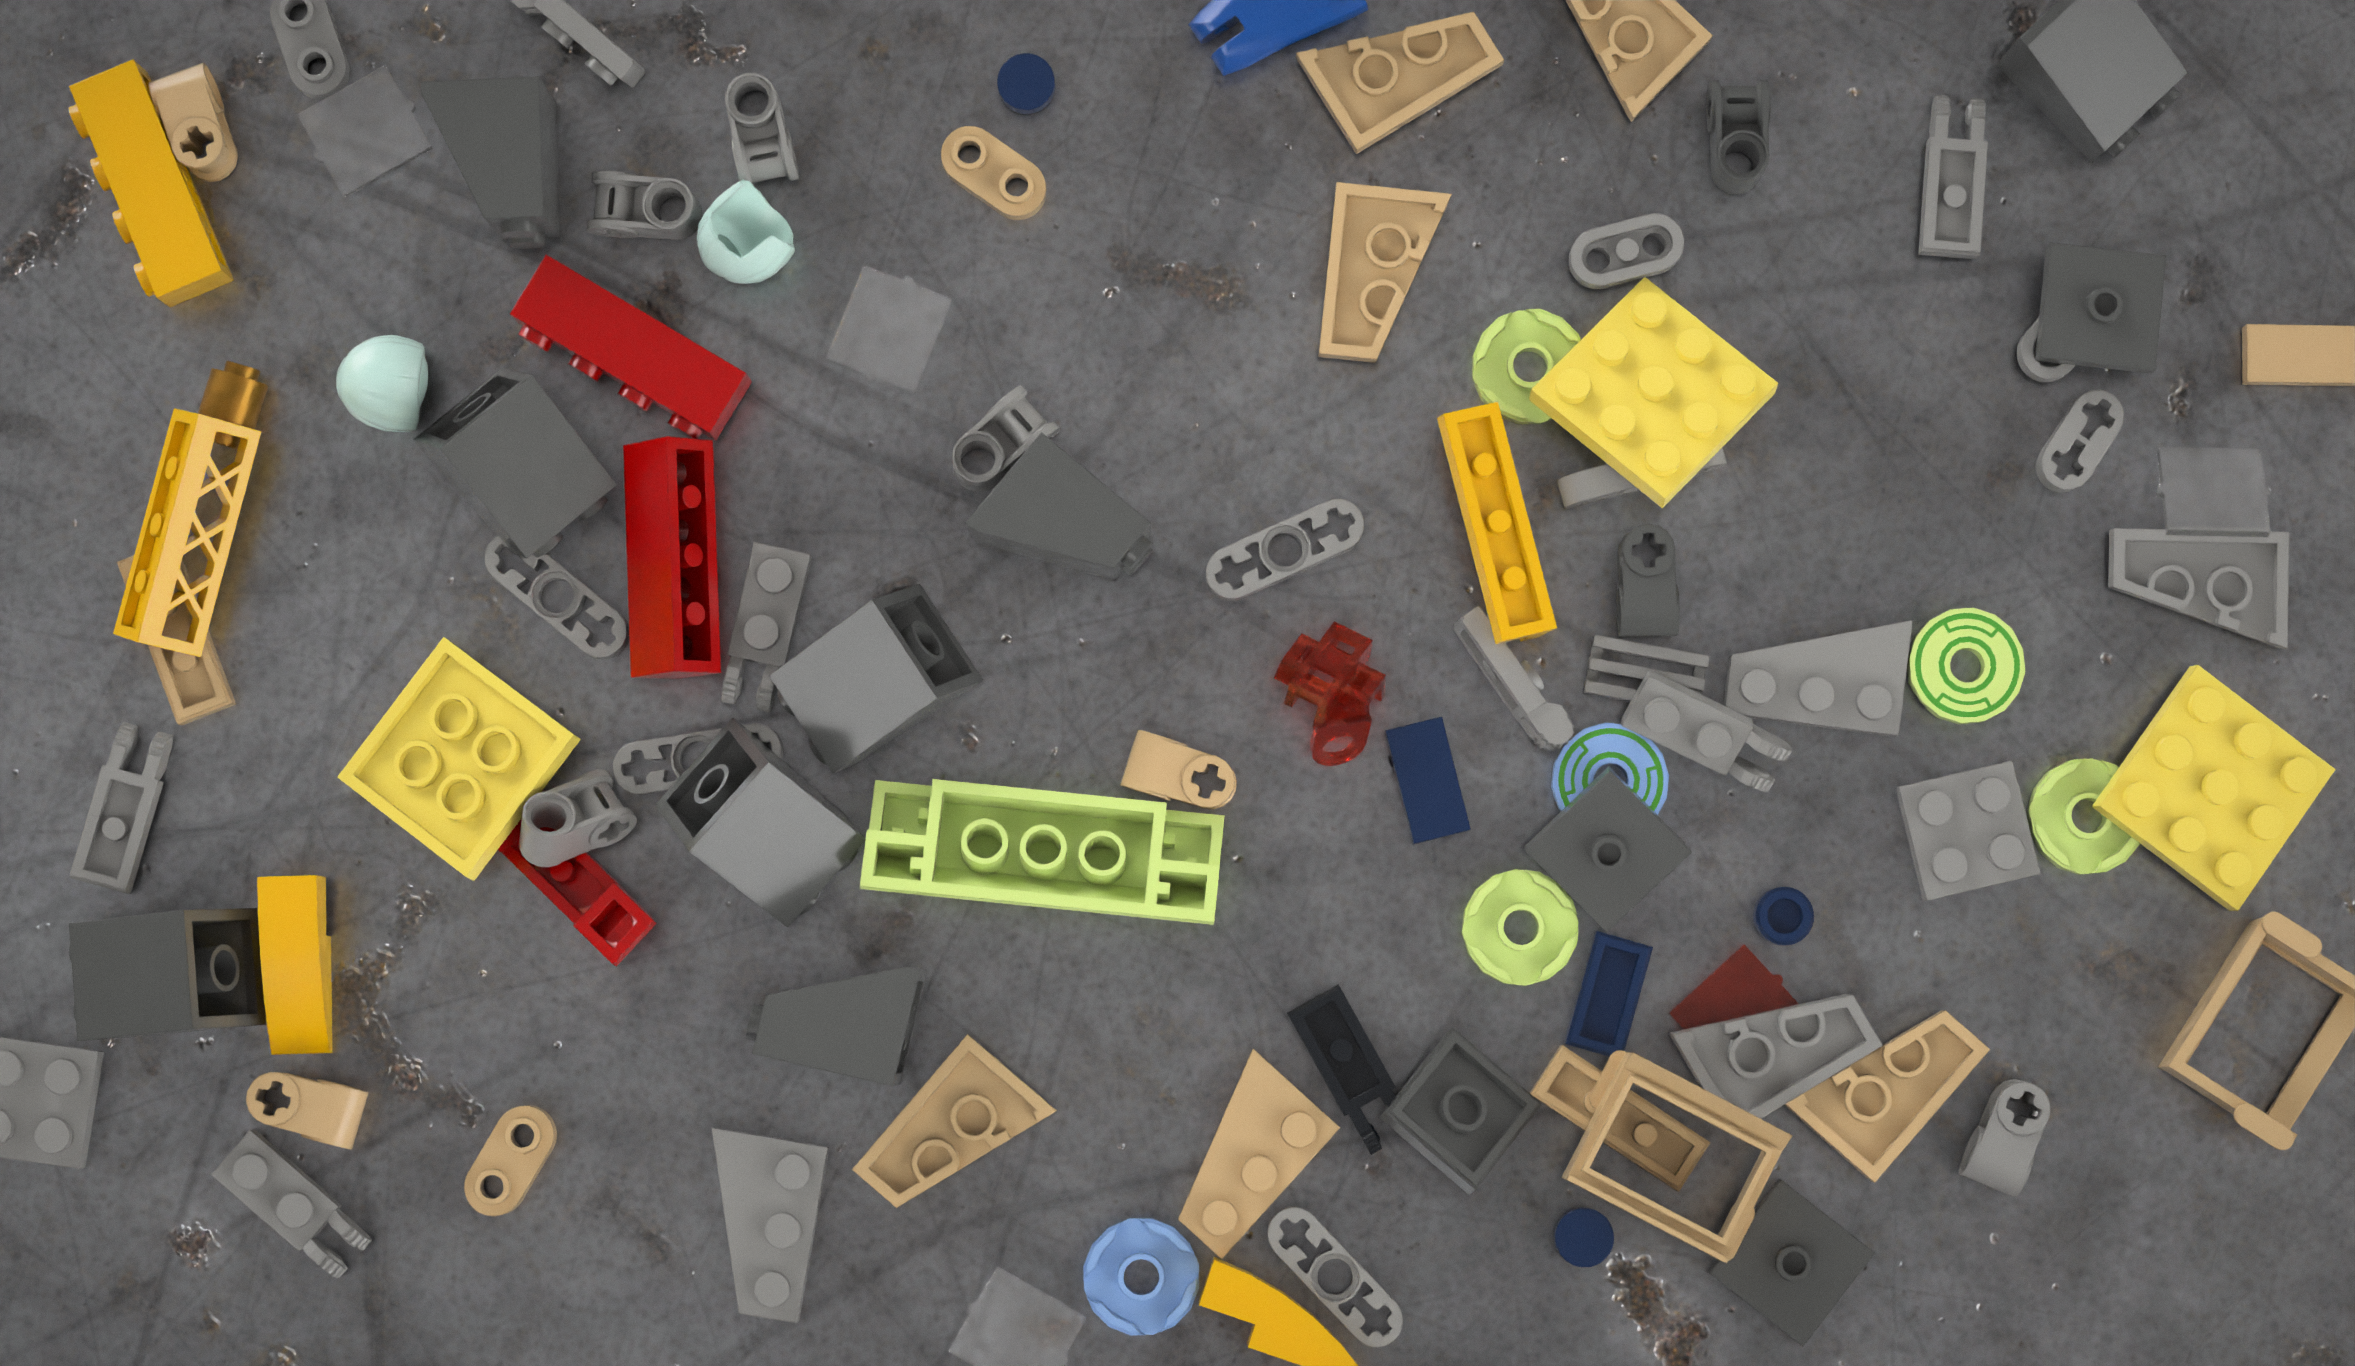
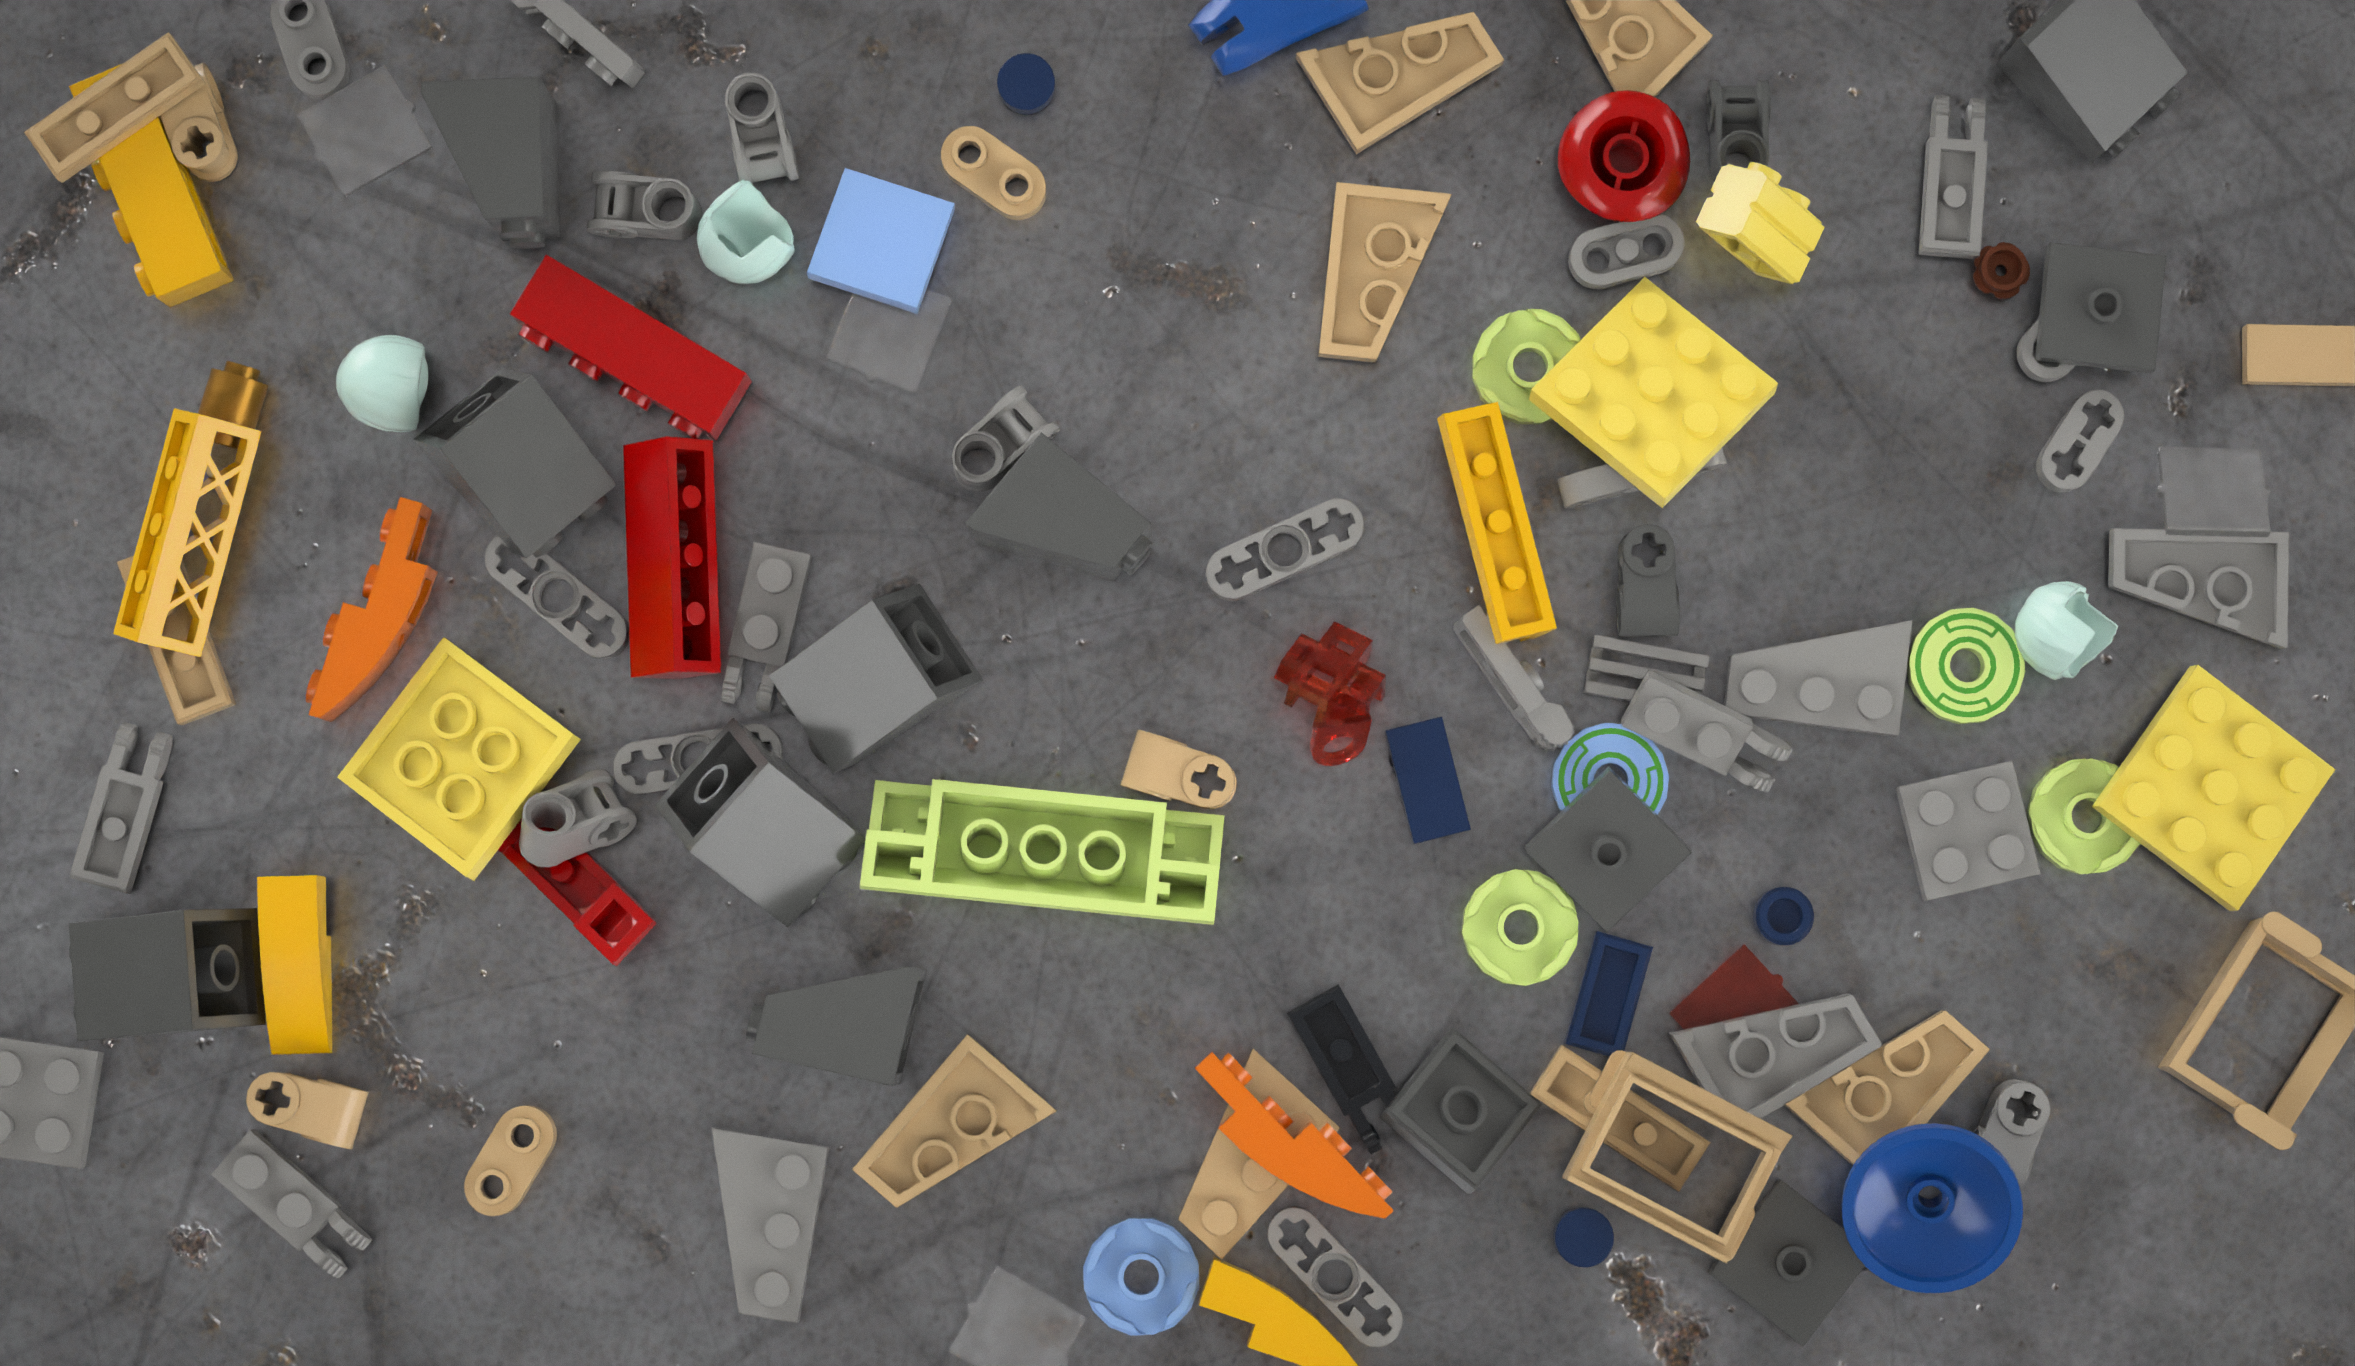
(115, 107): none -> tan tile
(369, 639): none -> orange slope
(881, 240): none -> light blue tile
(1308, 1161): none -> orange slope
(1625, 156): none -> red hat
(1761, 222): none -> light yellow brick
(1937, 1240): none -> blue dish
(2011, 259): none -> copper plate
(2061, 630): none -> light aqua hair

